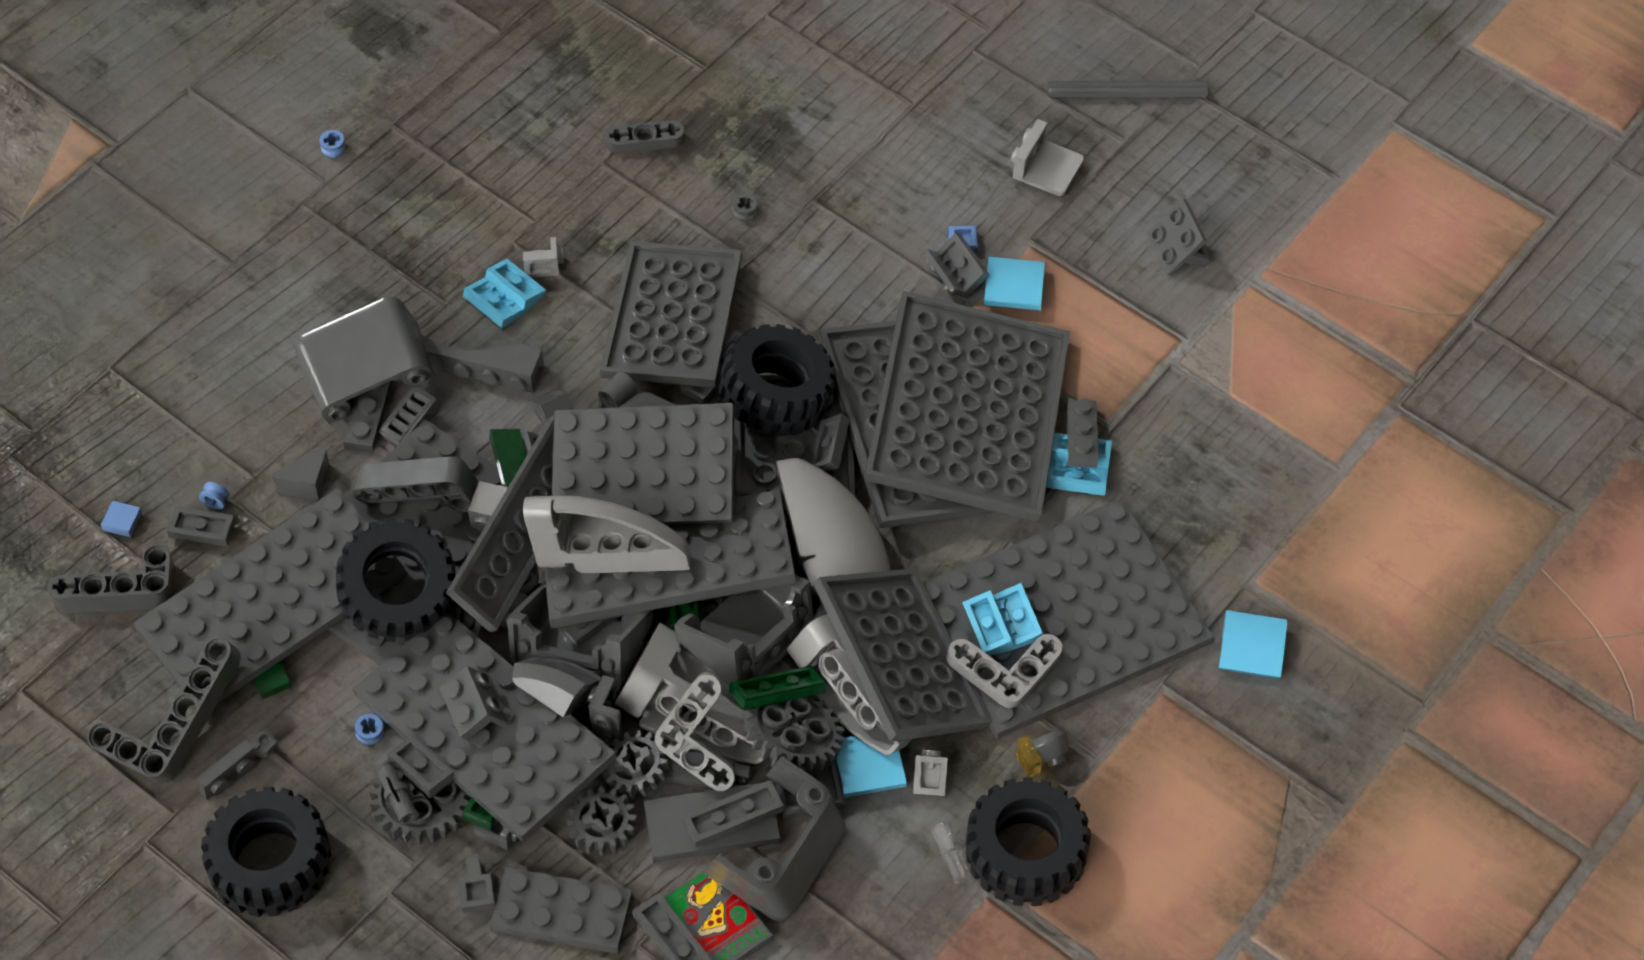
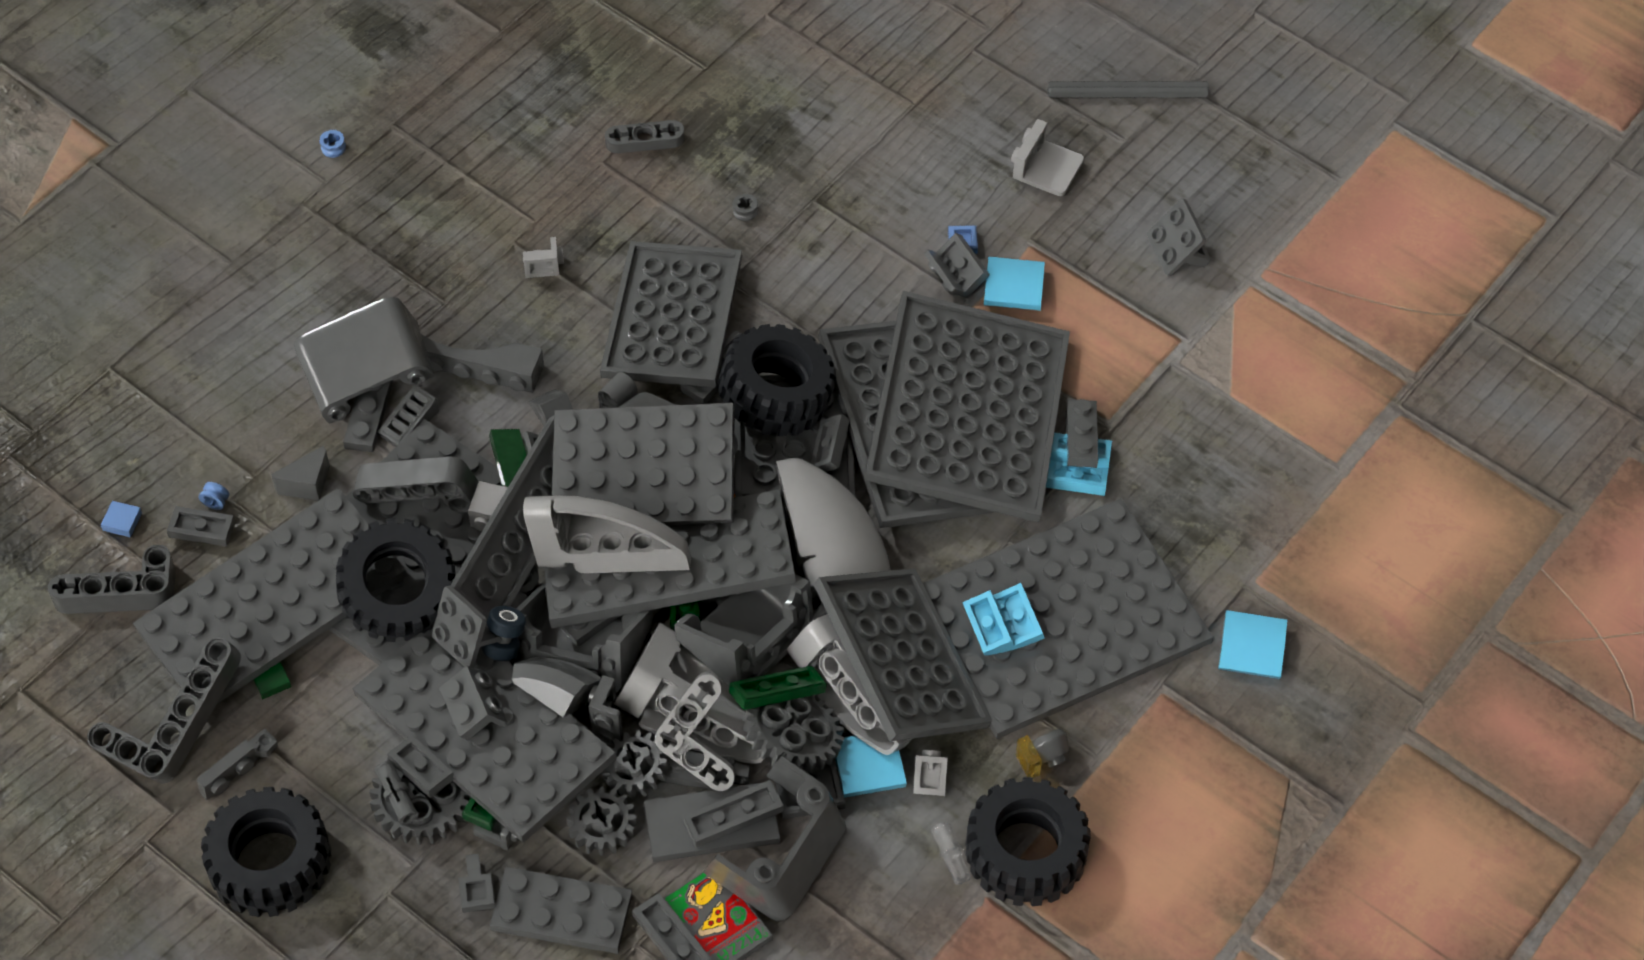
(372, 738): medium blue bush -> none
(464, 629): none -> dark grey plate
(504, 293): medium azure slope -> none
(1010, 679): light grey beam -> none

